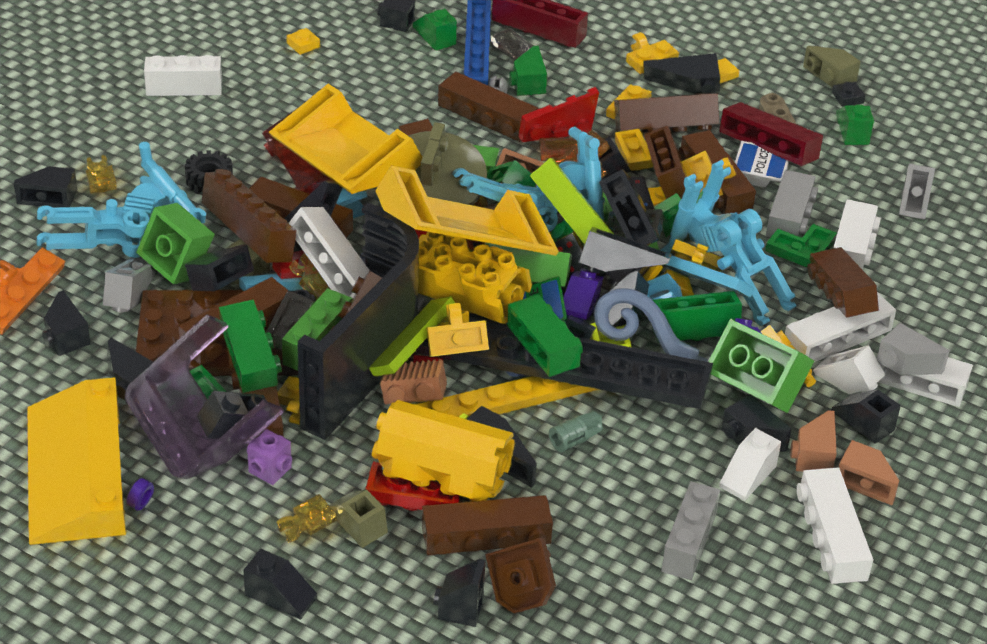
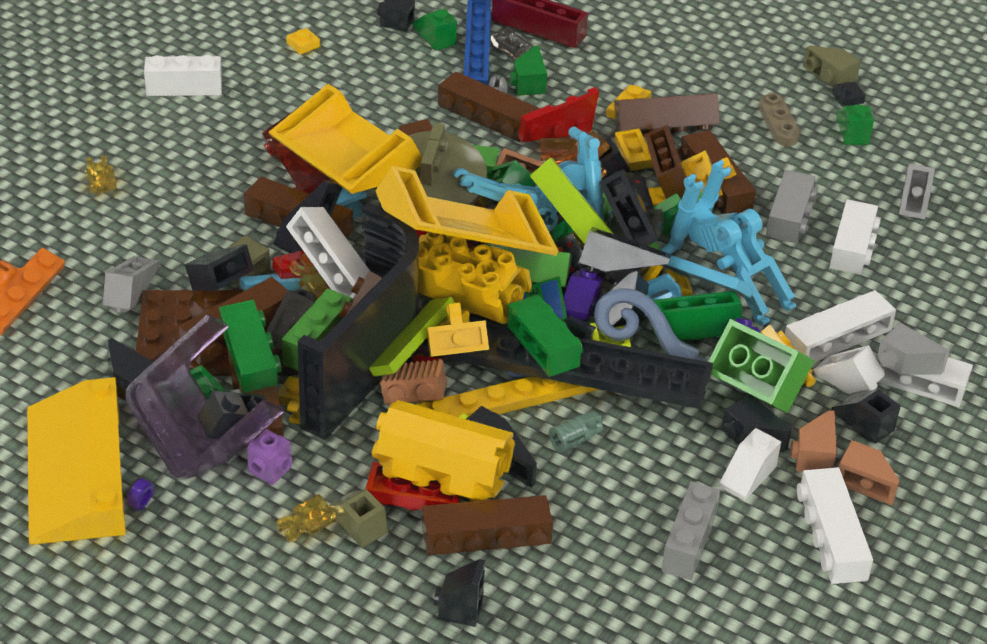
(47, 187): black slope -> none
(65, 326): black slope -> none
(120, 224): medium azure piece -> none
(173, 240): bright green brick -> none
(198, 165): black tyre -> none
(248, 216): reddish brown brick -> none
(278, 584): black slope -> none
(522, 575): reddish brown piece -> none
(643, 51): yellow plate -> none
(688, 73): black slope -> none
(695, 254): yellow plate -> none
(727, 70): yellow tile -> none
(759, 165): piece -> none
(771, 133): dark red brick -> none
(799, 249): green plate -> none
(843, 282): reddish brown brick -> none

